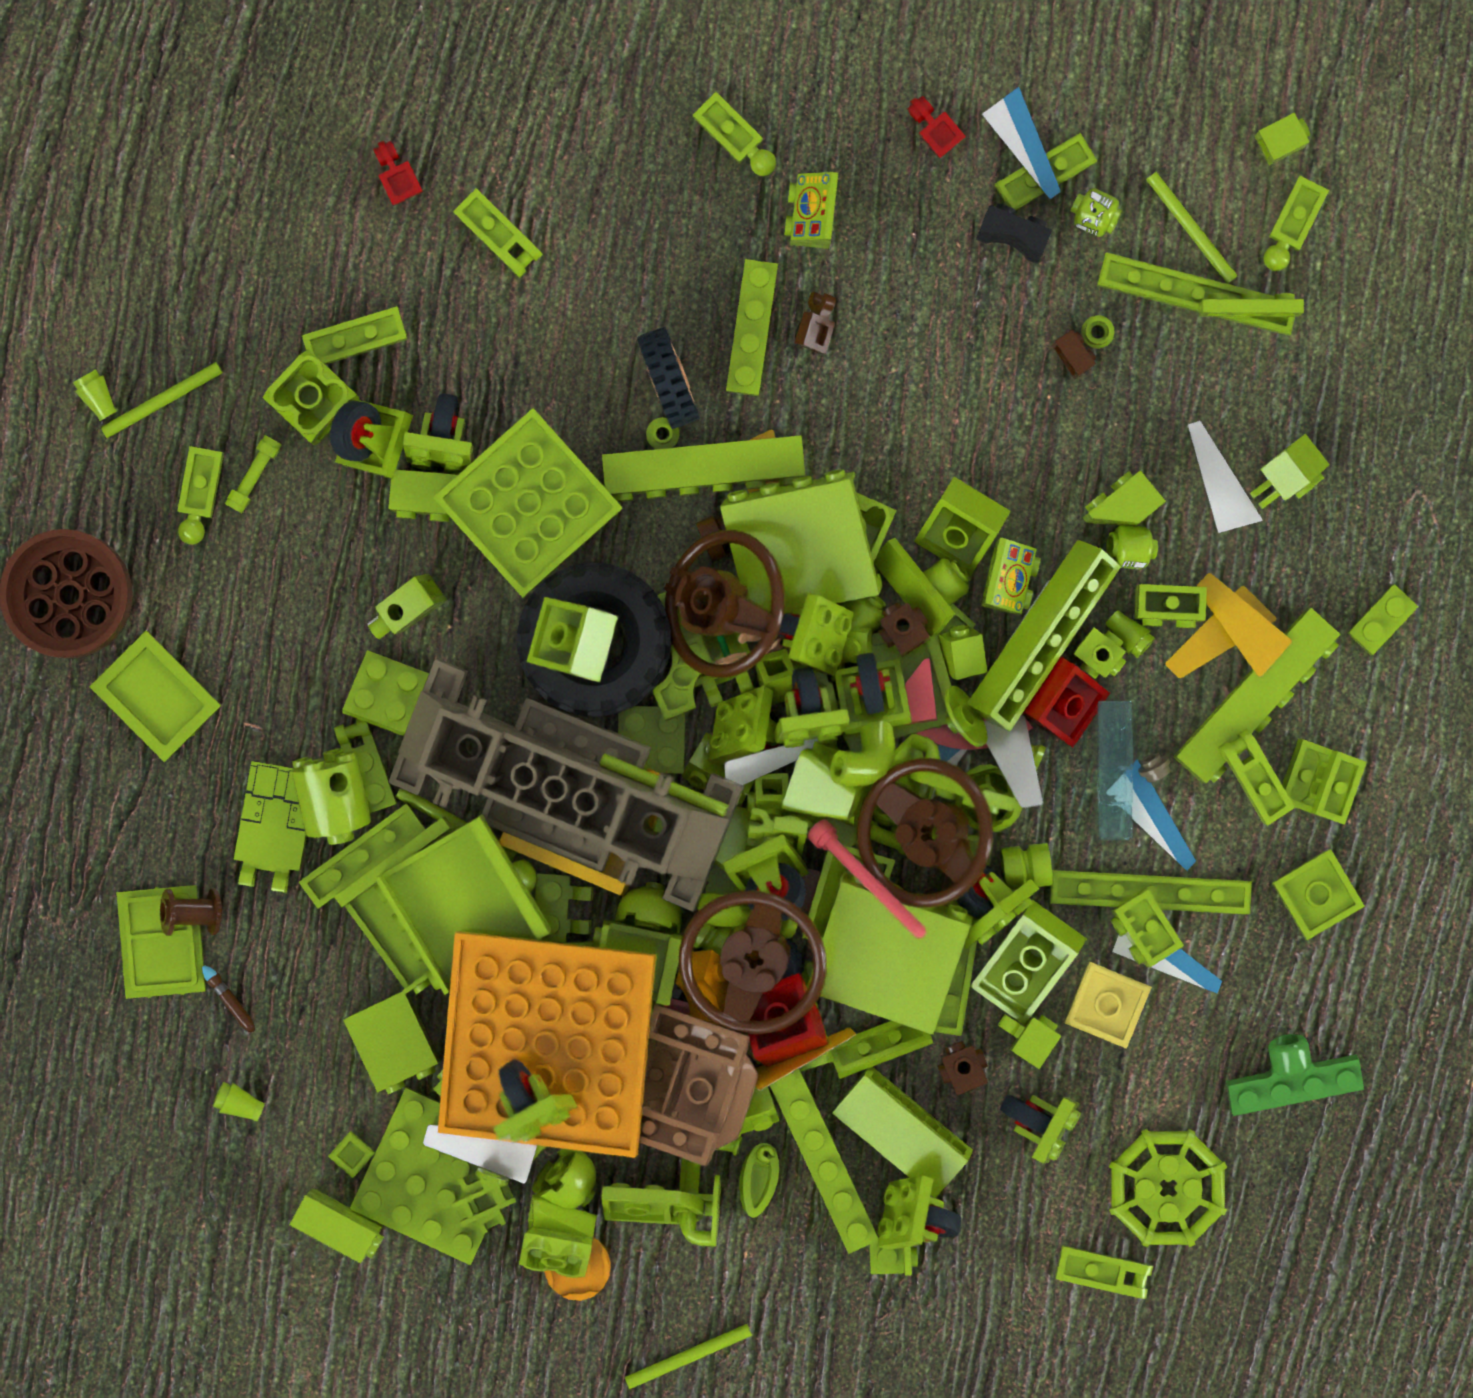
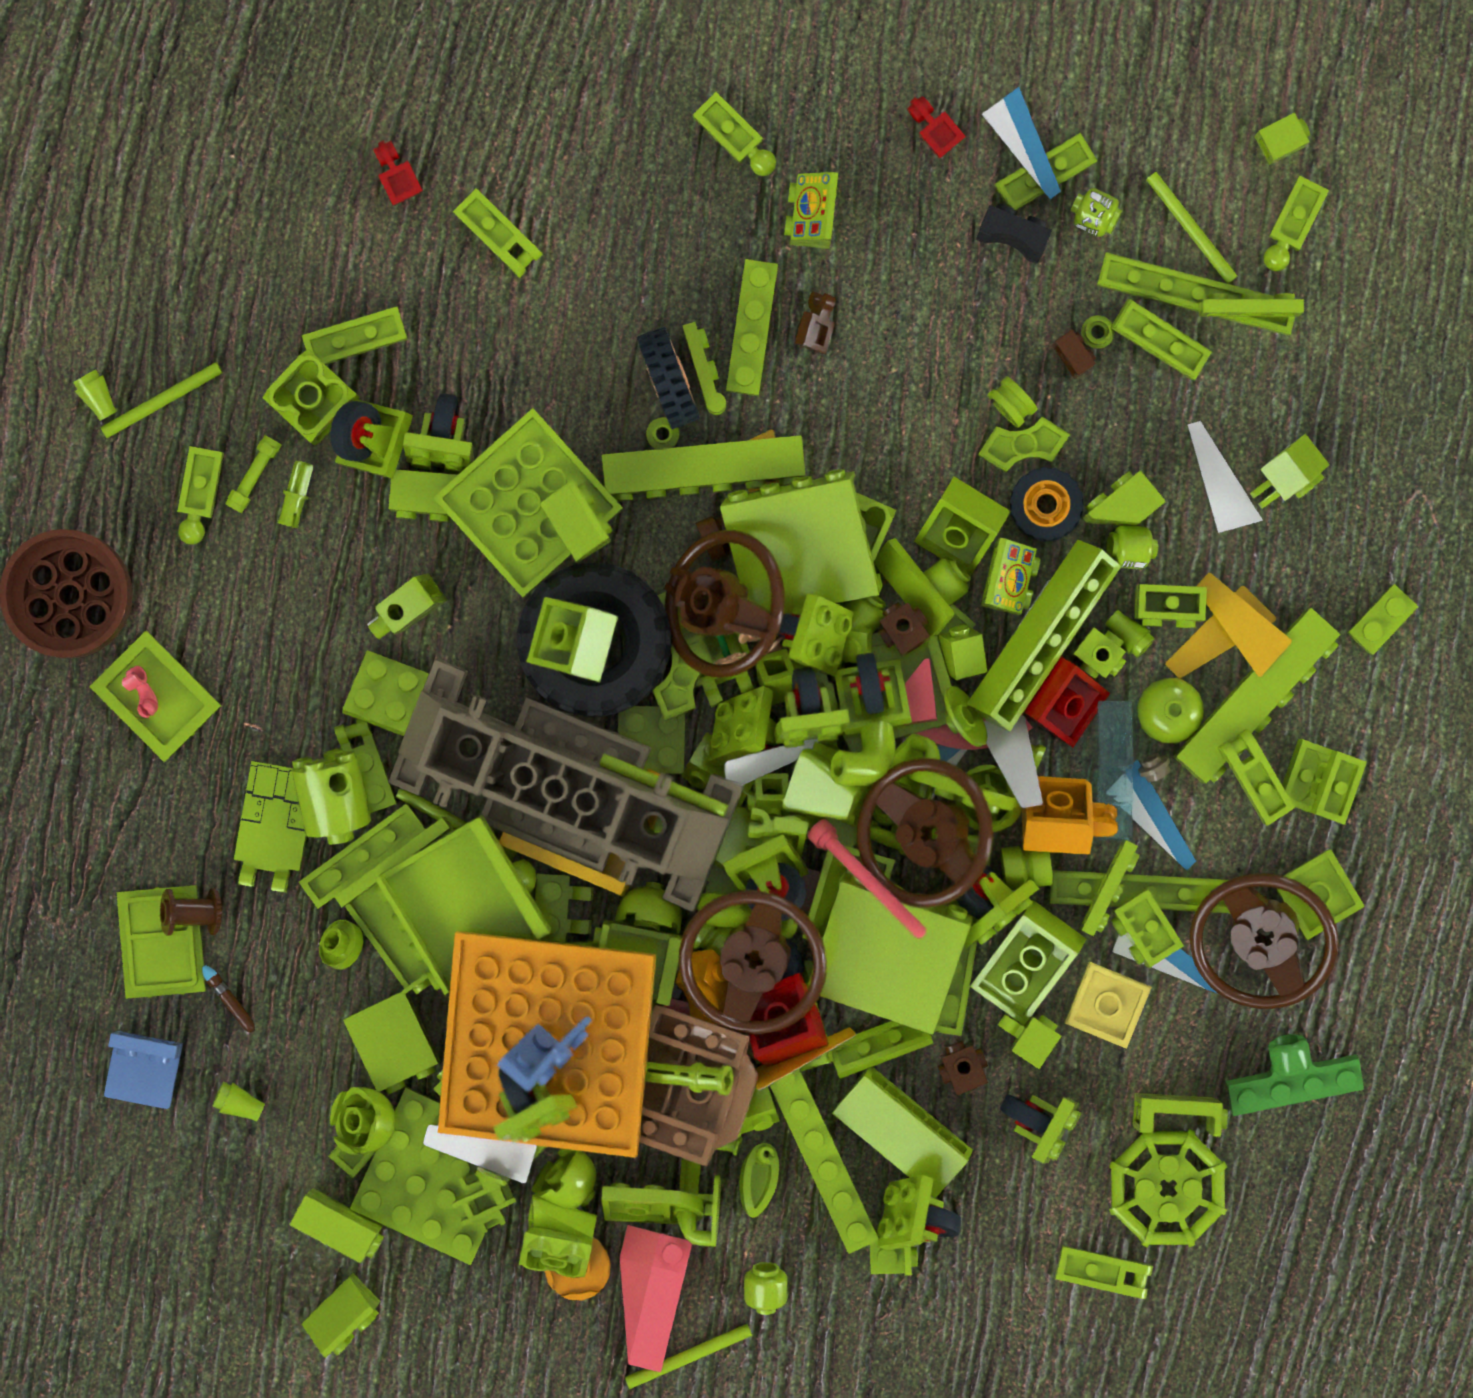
(142, 1069): none -> medium blue bracket
(148, 702): none -> coral arm
(295, 494): none -> lime axle
(340, 1314): none -> lime slope
(341, 944): none -> lime plate
(362, 1120): none -> lime cylinder
(538, 1052): none -> medium blue bracket
(575, 520): none -> lime slope
(651, 1286): none -> coral wedge
(696, 1076): none -> lime pin
(705, 370): none -> lime plate
(765, 1288): none -> lime head
(1008, 447): none -> lime tile
(1012, 402): none -> lime wheel
(1046, 483): none -> black wheel
(1066, 818): none -> light orange hinge
(1110, 888): none -> lime plate
(1147, 1104): none -> lime panel
(1161, 339): none -> lime tile
(1170, 710): none -> lime cylinder
(1271, 952): none -> reddish brown piece

